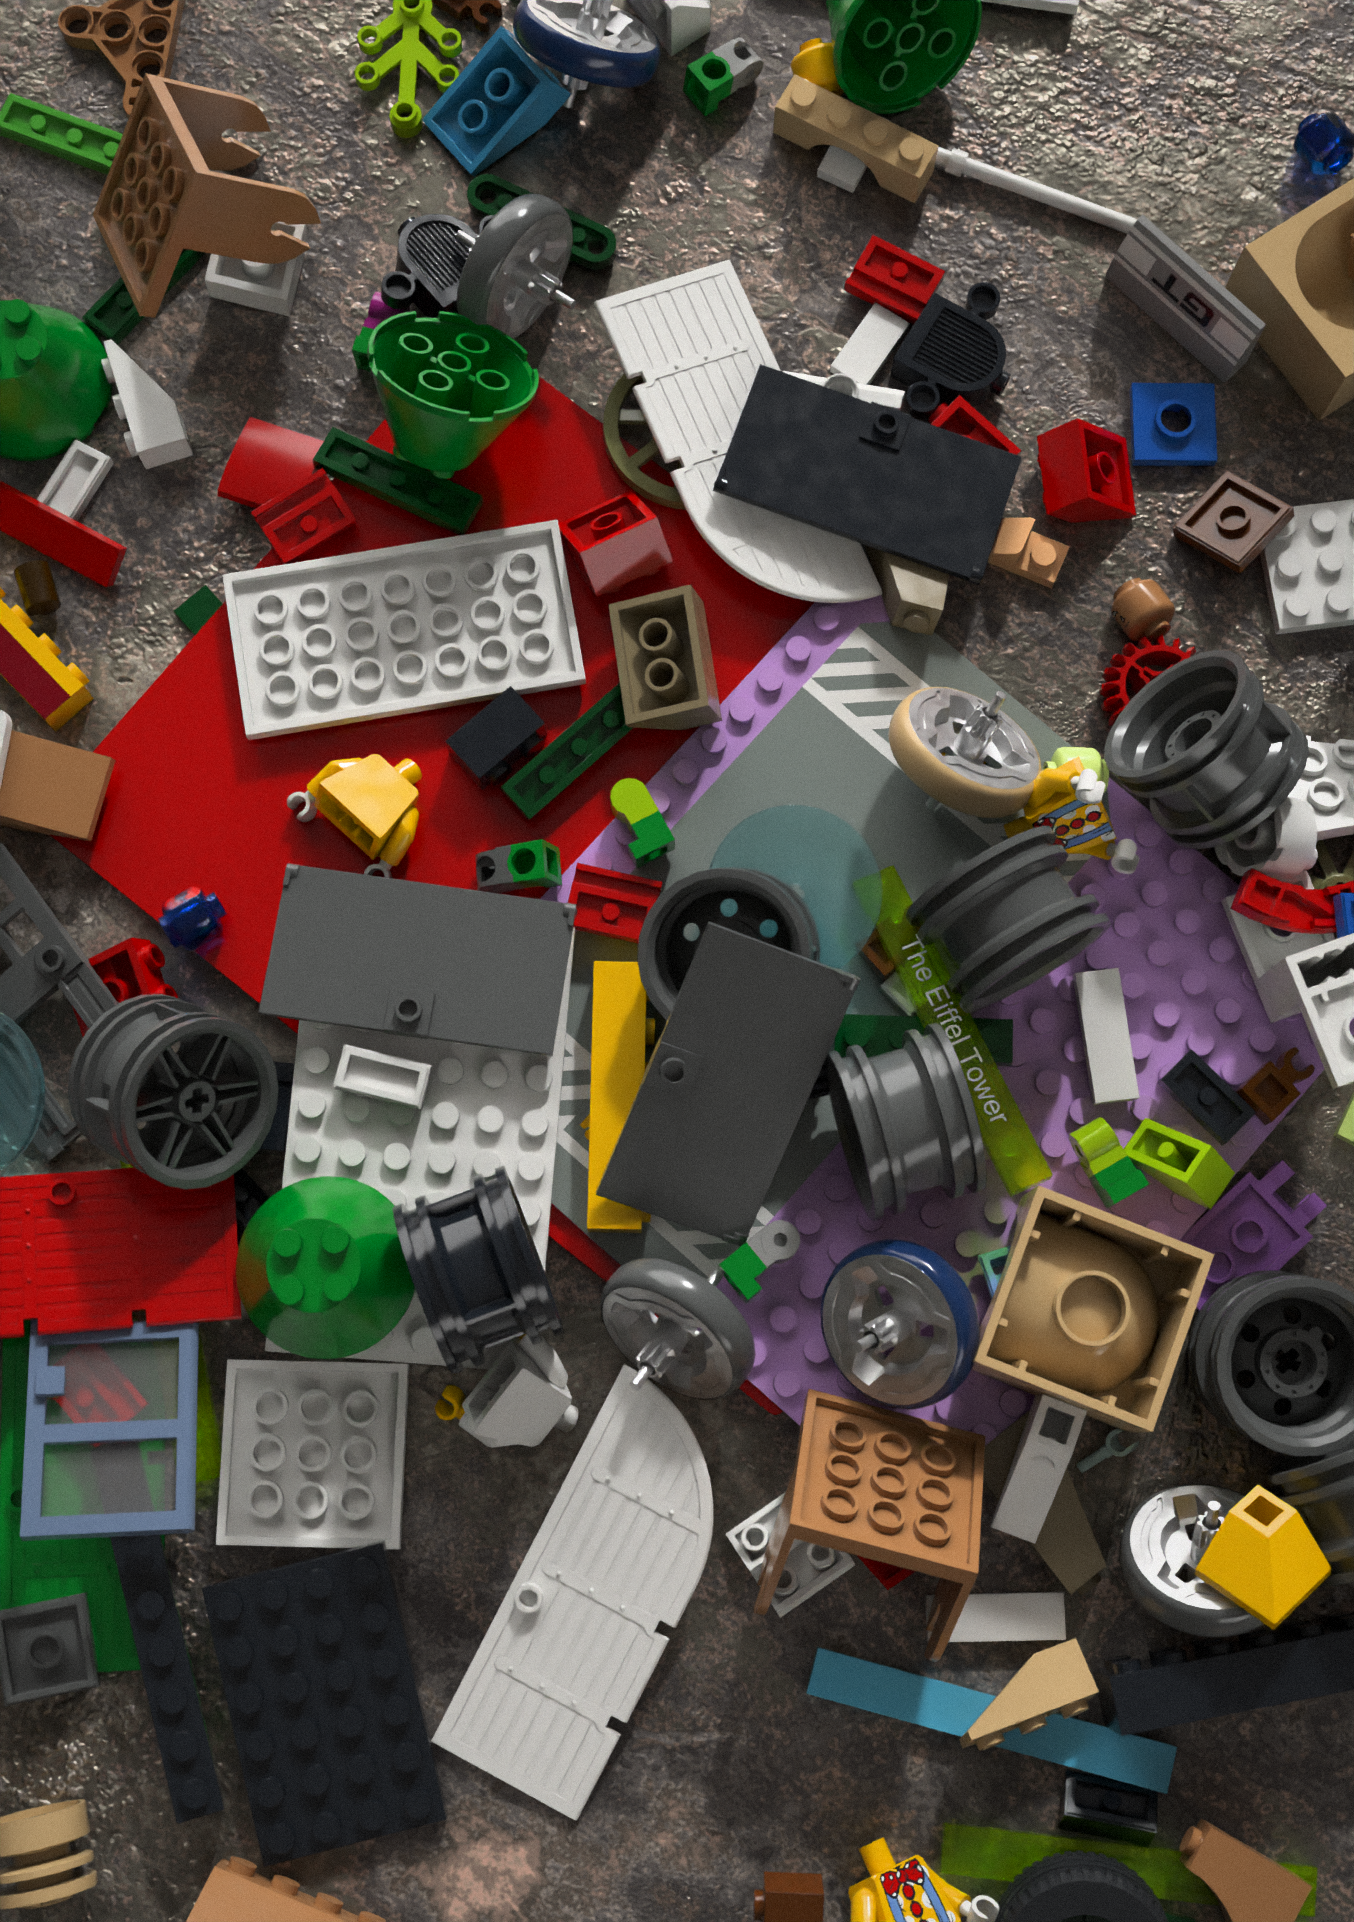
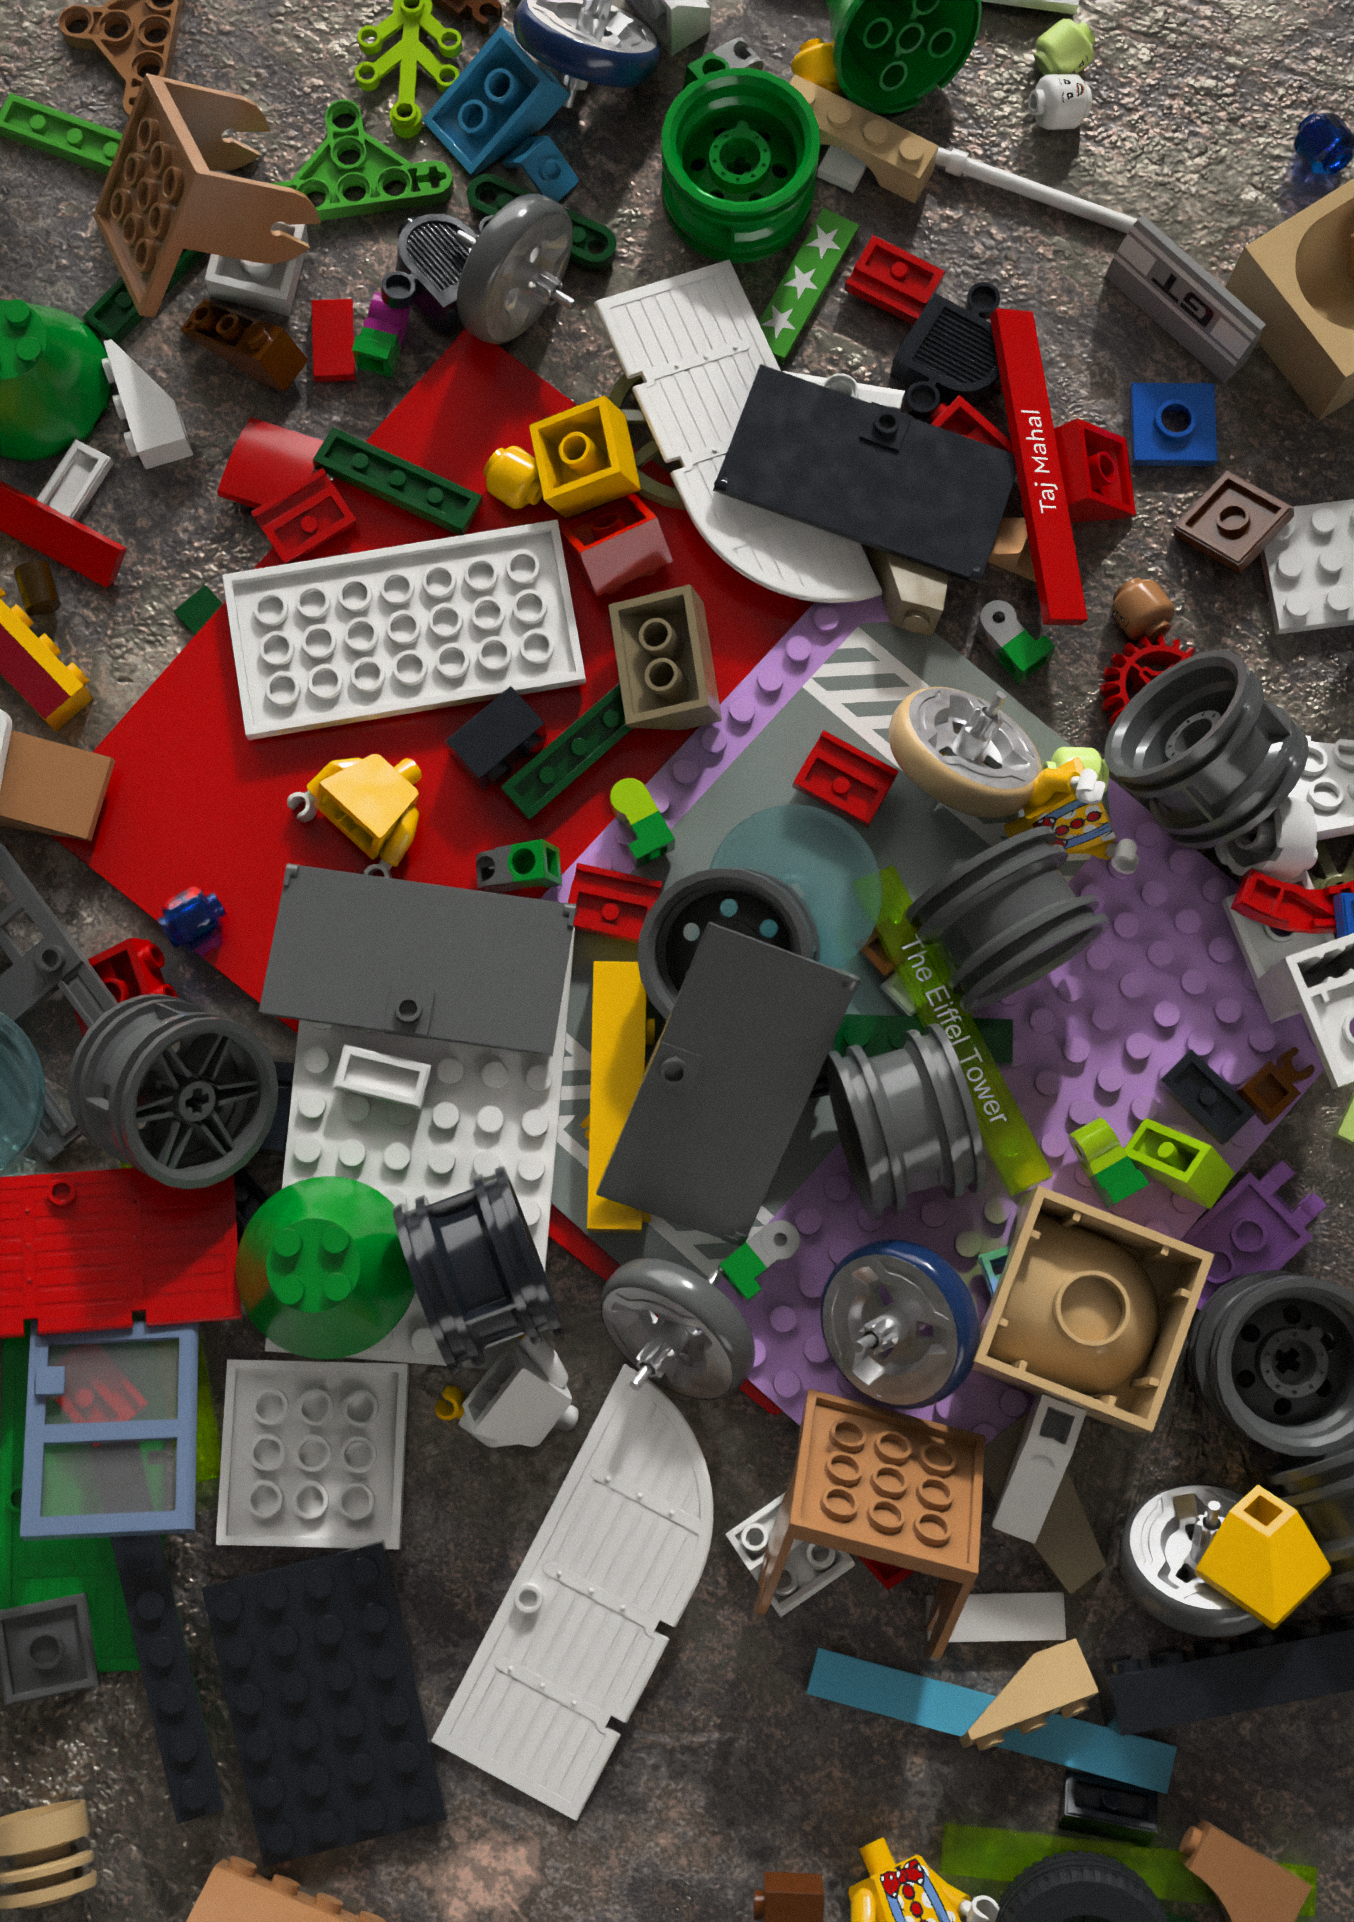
(246, 343): none -> reddish brown slope
(333, 340): none -> red tile
(372, 172): none -> bright green beam
(447, 387): green cone -> none
(513, 477): none -> yellow head
(543, 166): none -> dark azure bracket
(584, 457): none -> yellow brick
(742, 112): none -> green wheel
(806, 281): none -> bright green tile
(845, 779): none -> red plate
(870, 345): white tile -> none
(1011, 642): none -> leg
(1038, 468): none -> red tile
(1060, 101): none -> white head
(1065, 48): none -> yellowish green head
(1105, 1036): white tile -> none
(1110, 1448): light aqua hand -> none

